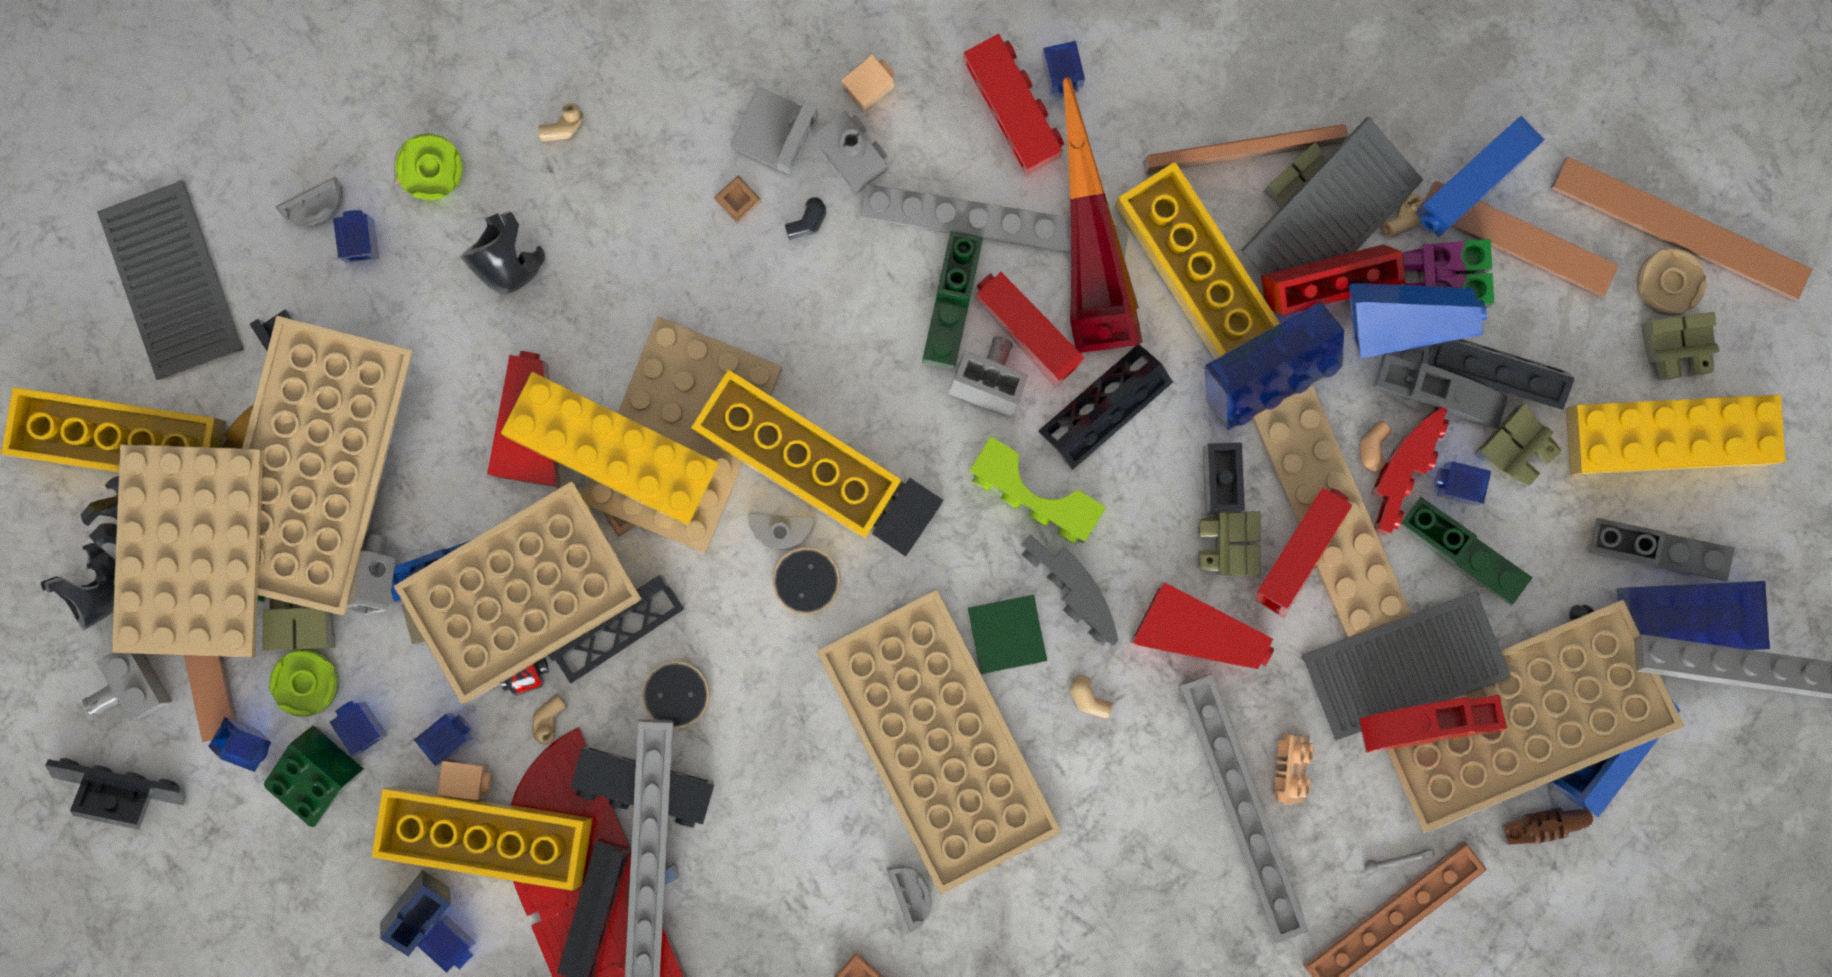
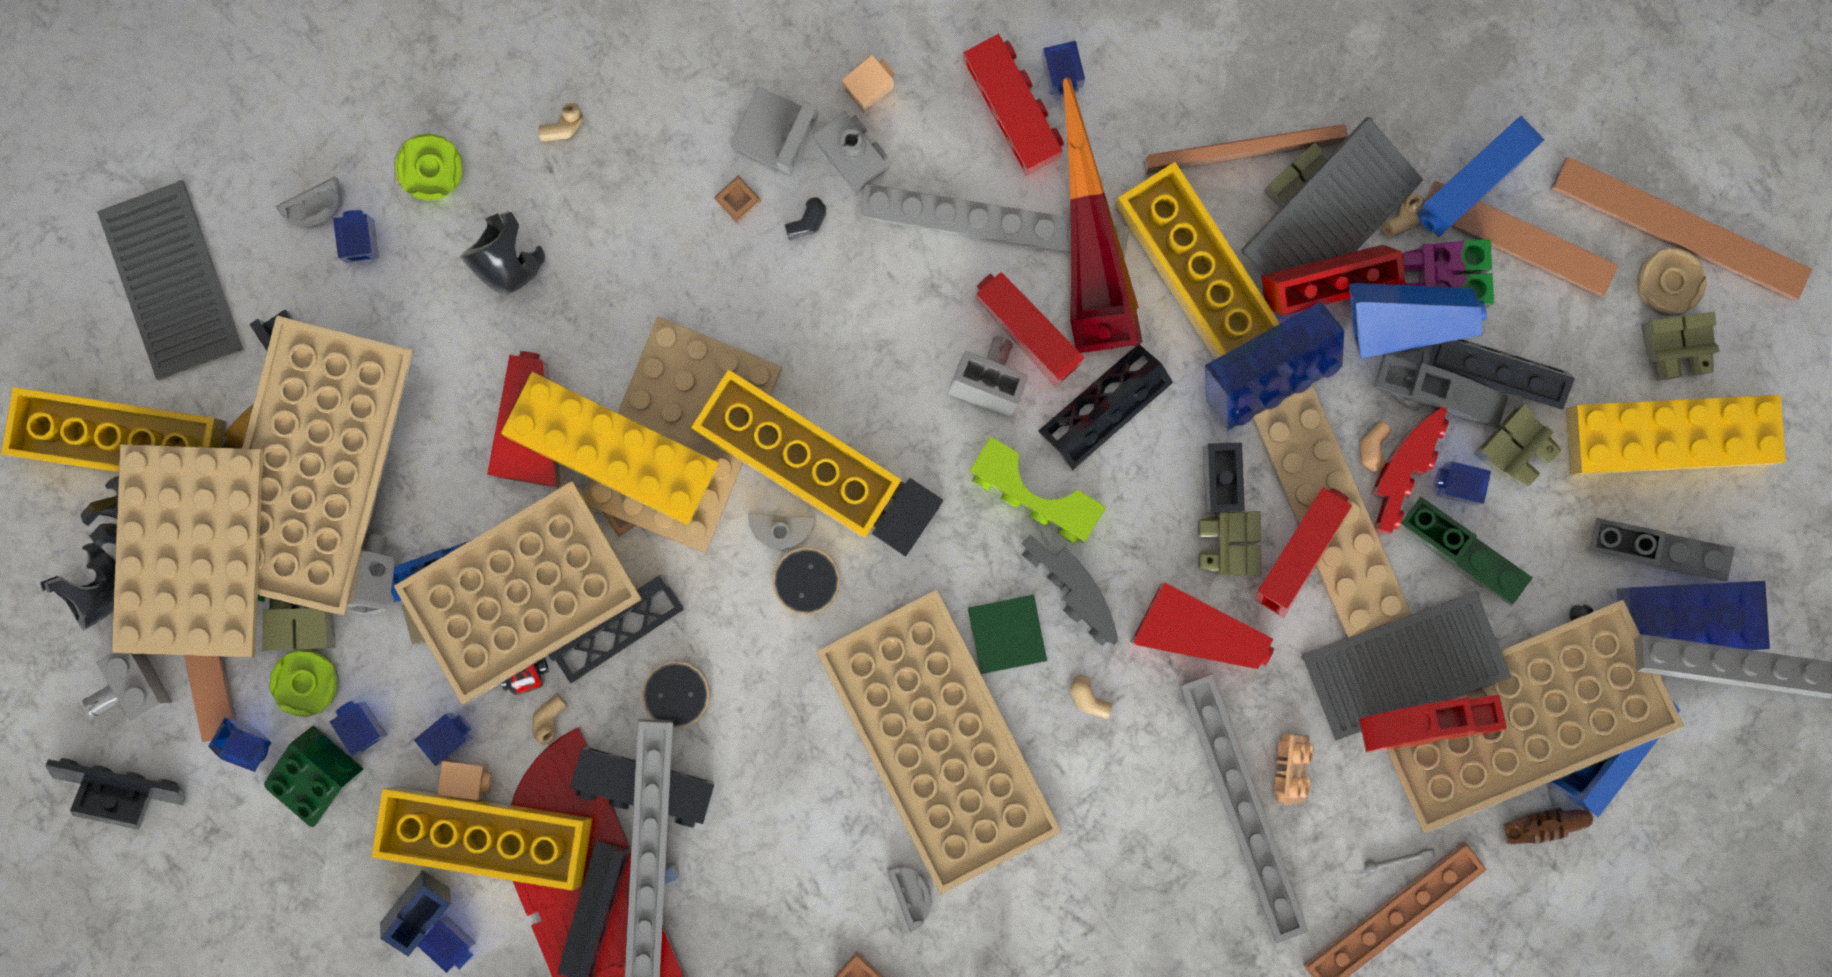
(952, 300): dark green slope -> none

